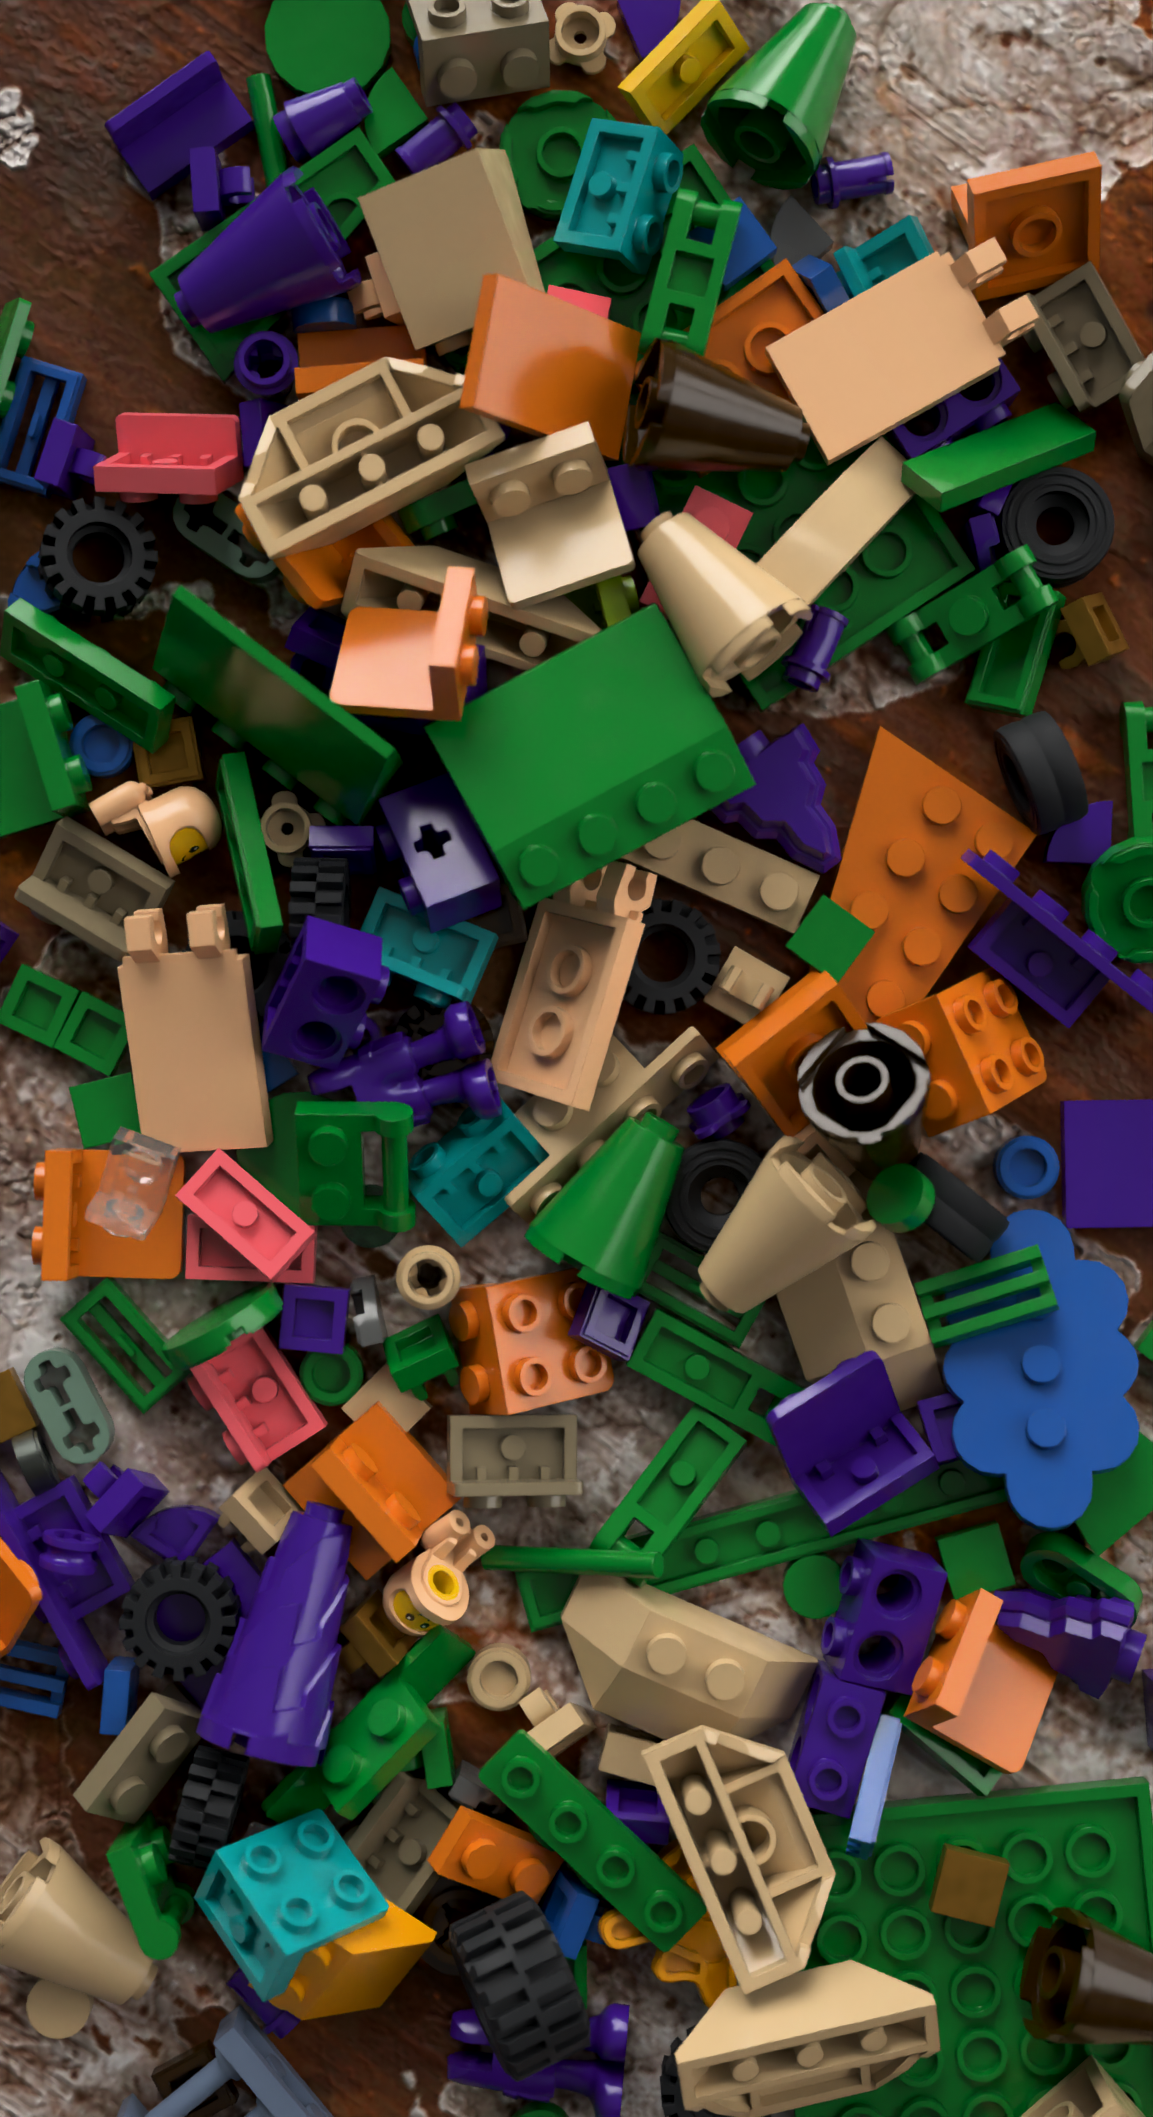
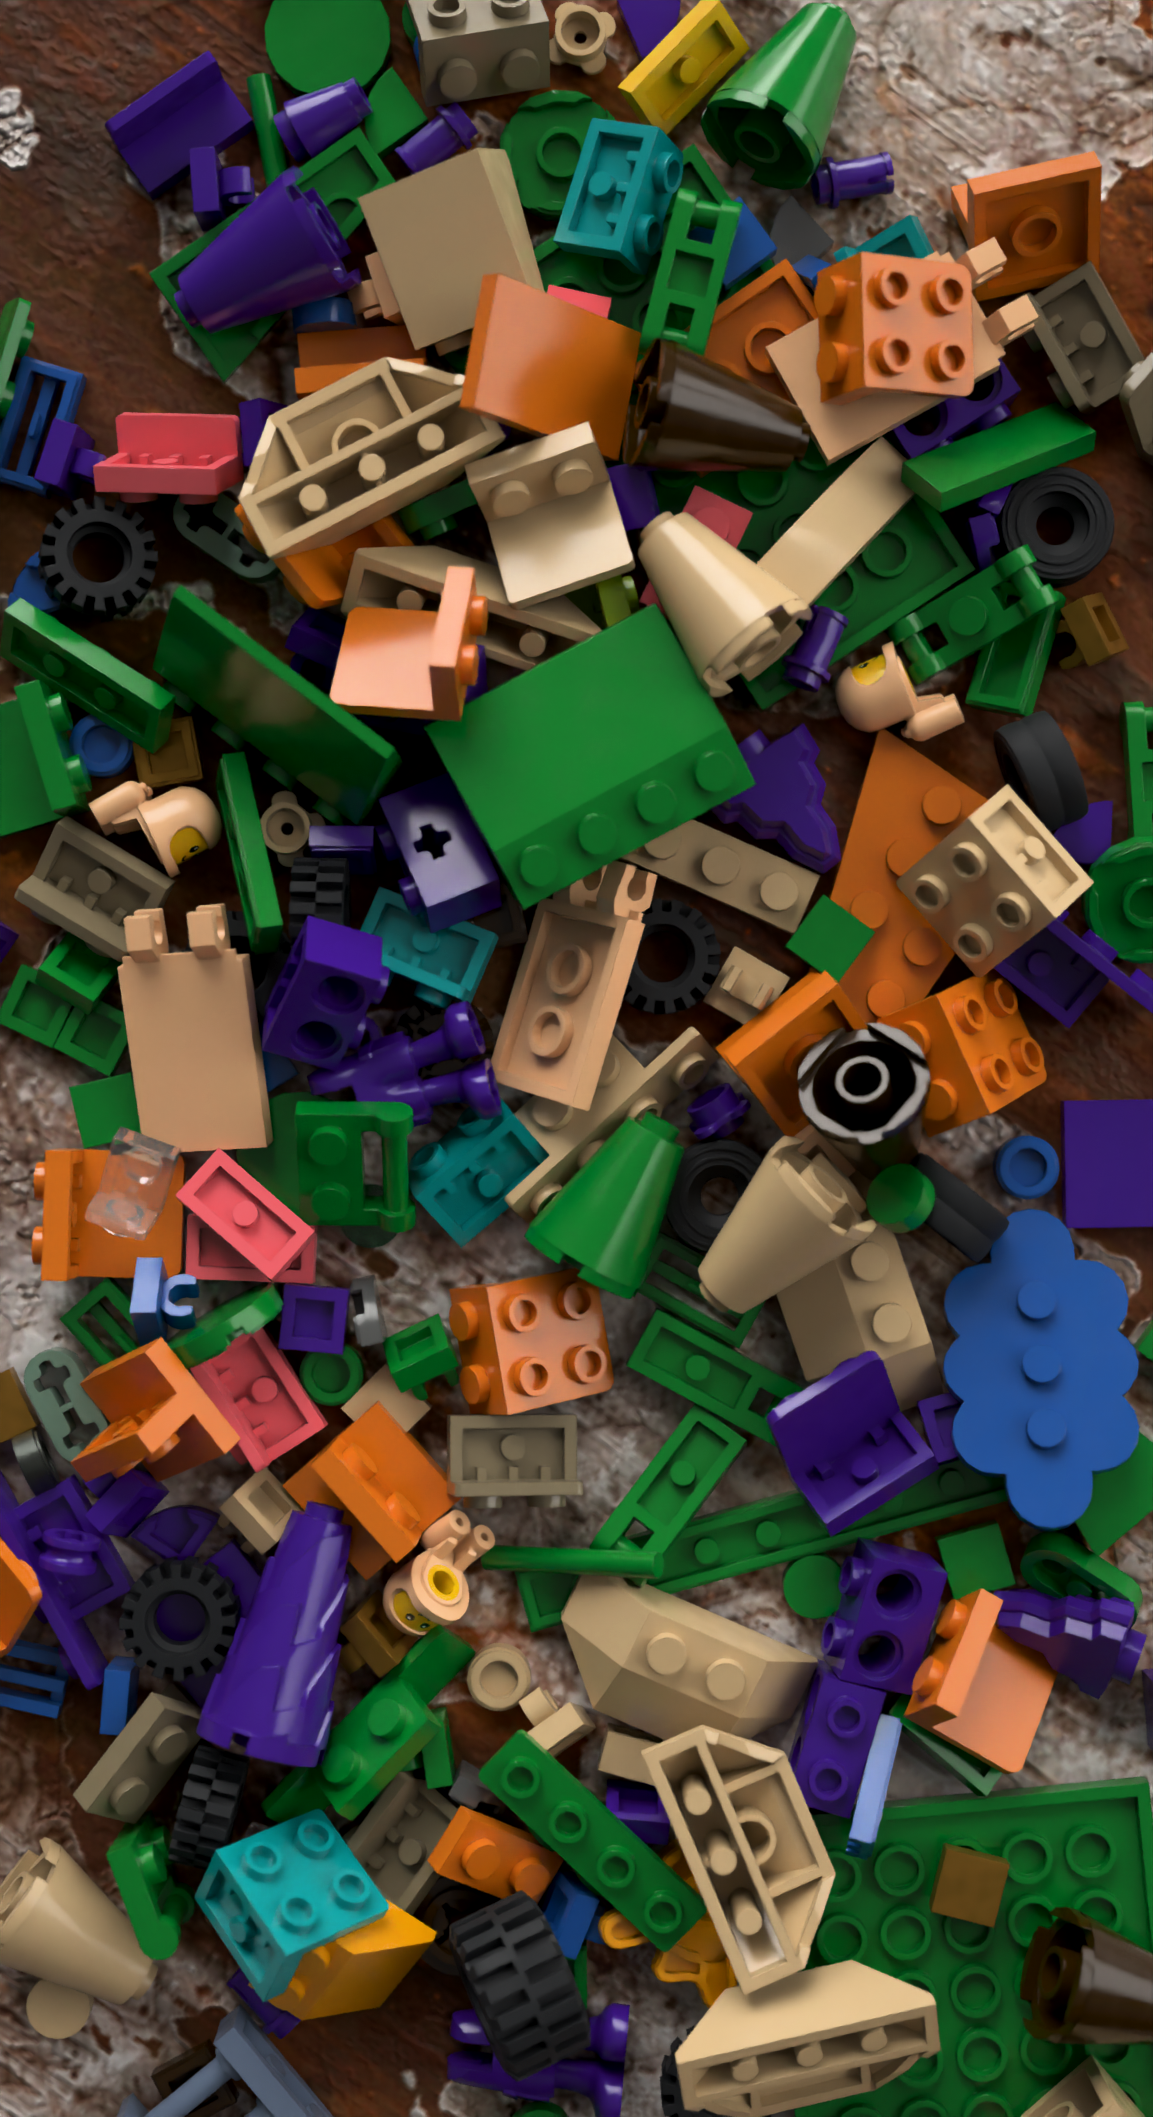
(77, 974): none -> green tile
(154, 1417): none -> orange bracket
(155, 1297): none -> blue tile
(260, 354): dark purple cone -> none
(415, 1289): tan cone -> none
(608, 1322): dark purple tile -> none
(882, 695): none -> light nougat piece
(894, 328): none -> orange bracket
(982, 1272): green tile -> none
(994, 882): none -> tan bracket

